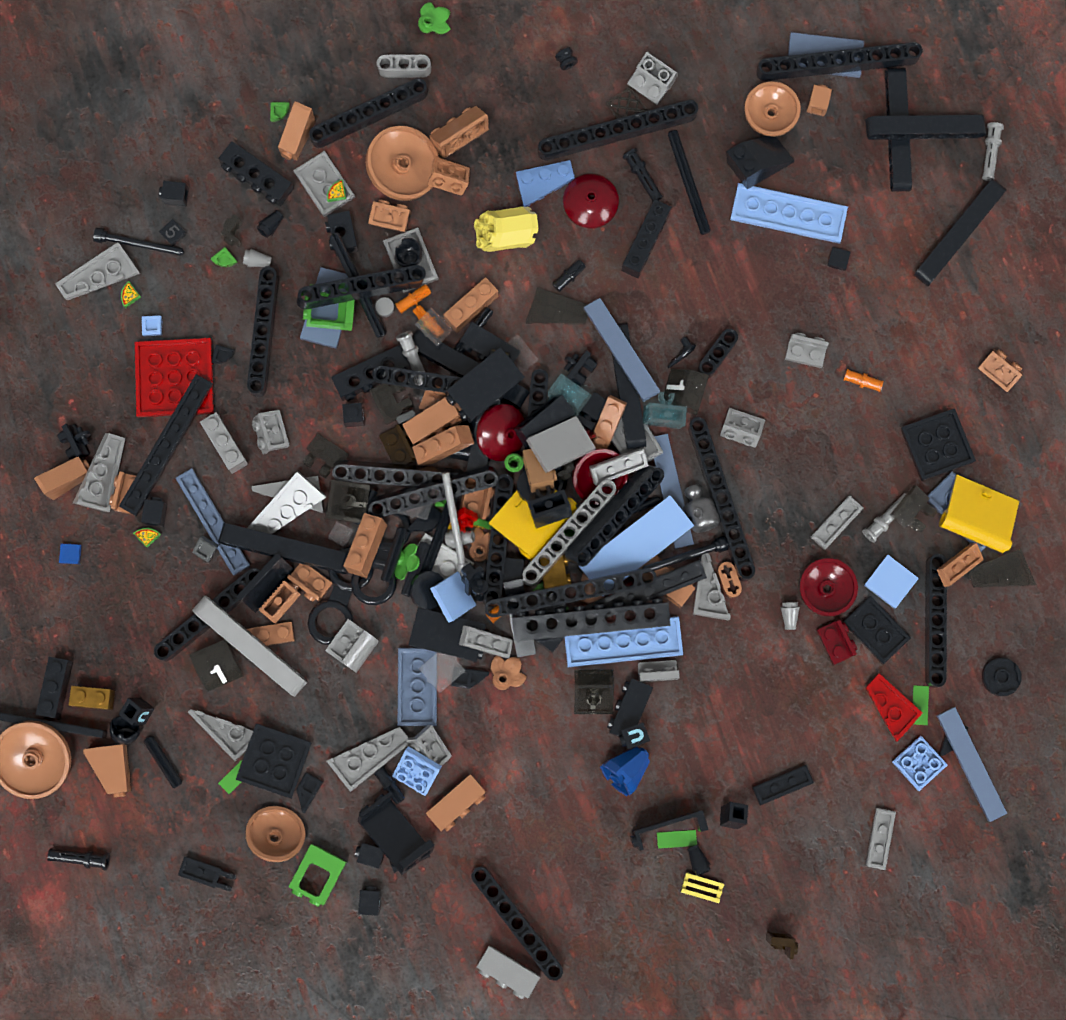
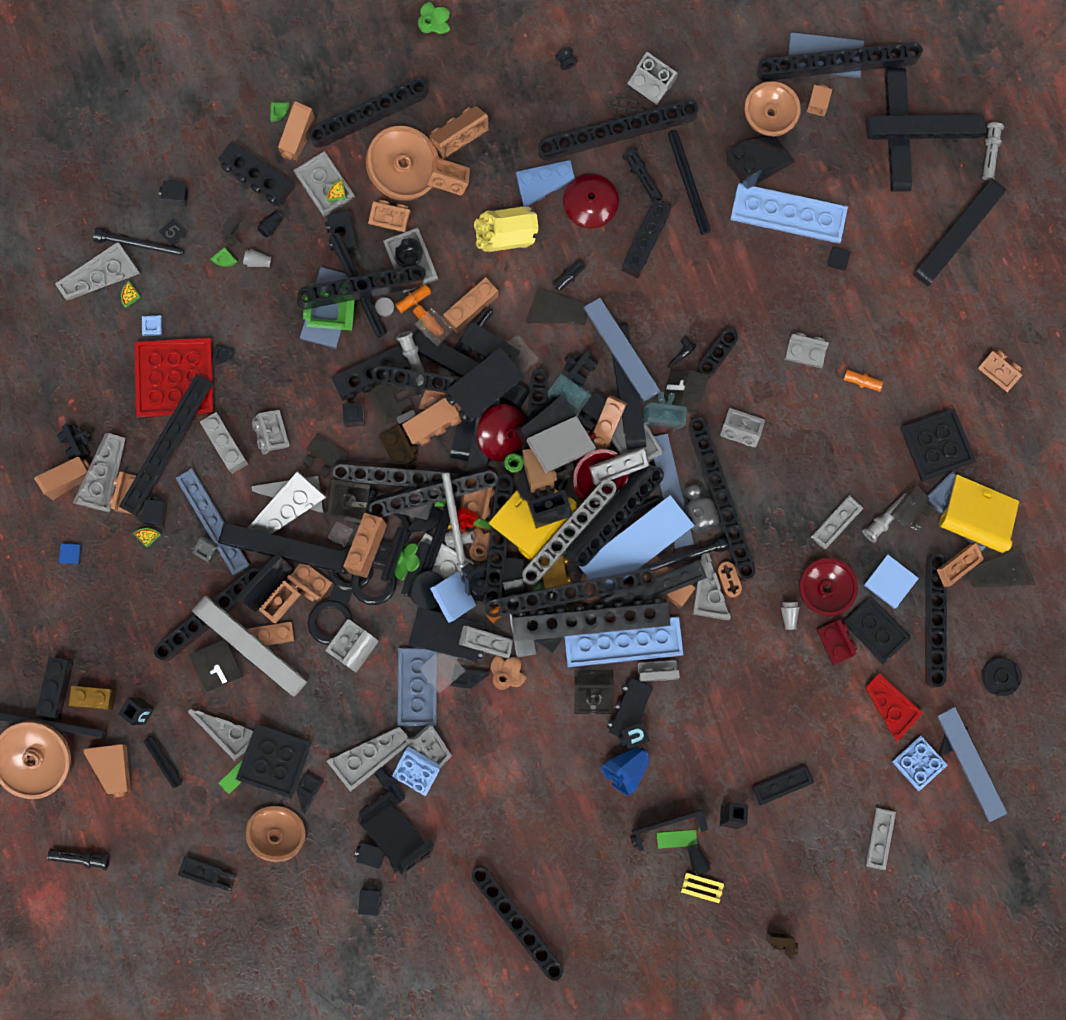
(123, 731): black hair -> none
(259, 323): black beam -> none
(325, 860): bright green window -> none
(411, 71): light grey beam -> none
(443, 445): nougat brick -> none
(456, 803): nougat brick -> none
(508, 972): light grey brick -> none
(920, 700): bright green sticker -> none

